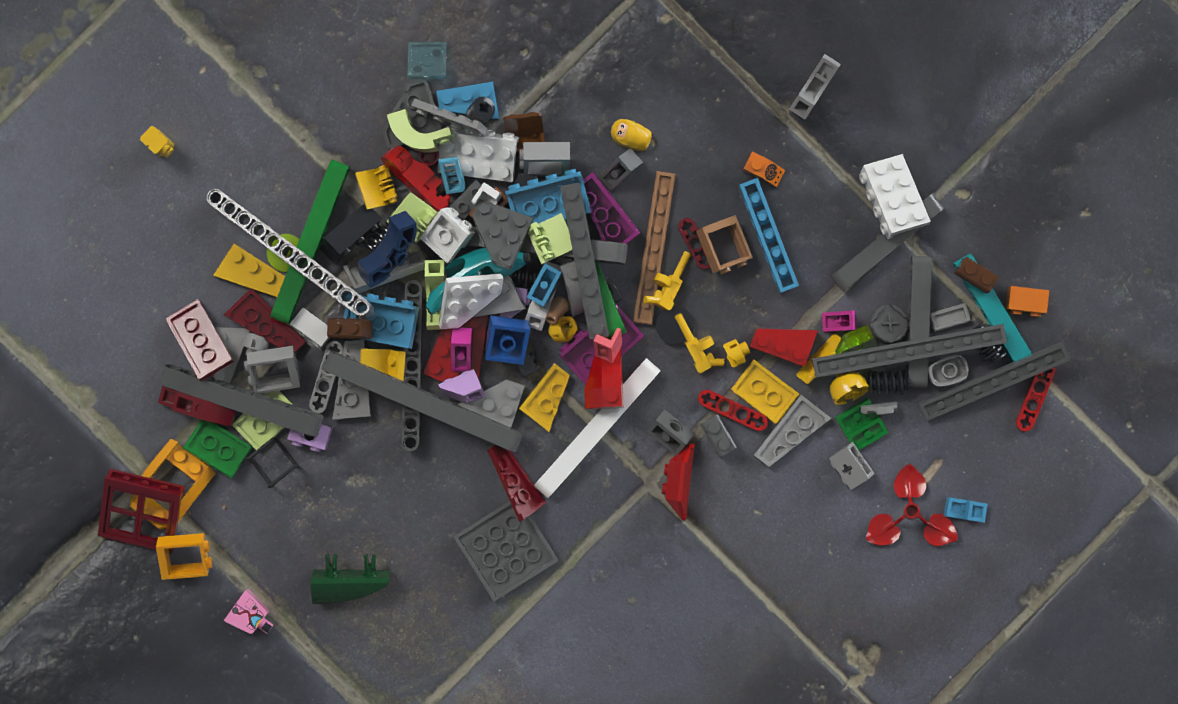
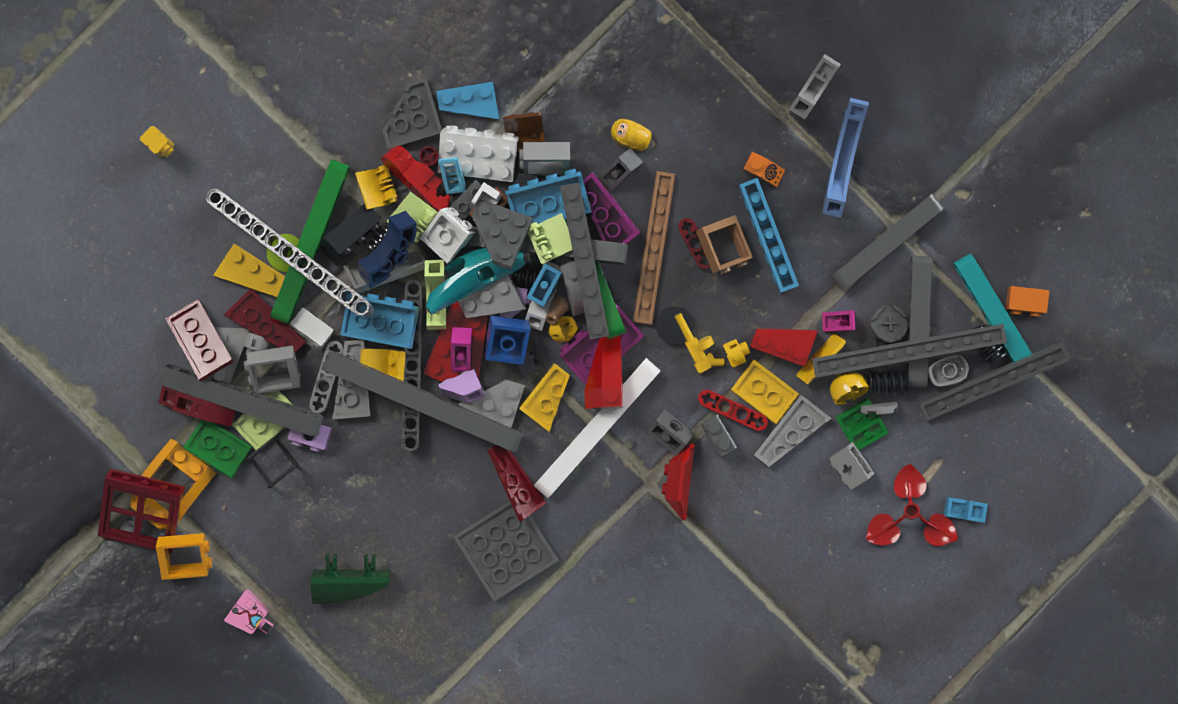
(349, 328): reddish brown brick -> none
(404, 130): yellowish green arch -> none
(427, 60): clear light blue tile -> none
(466, 297): white plate -> none
(474, 127): light grey wing -> none
(485, 105): black piece -> none
(606, 348): coral panel -> none
(670, 285): yellow piece -> none
(843, 157): none -> medium blue arch
(854, 339): clear neon green slope -> none
(894, 196): white bracket -> none
(949, 317): light grey tile -> none
(976, 275): reddish brown brick -> none
(1033, 395): red beam -> none

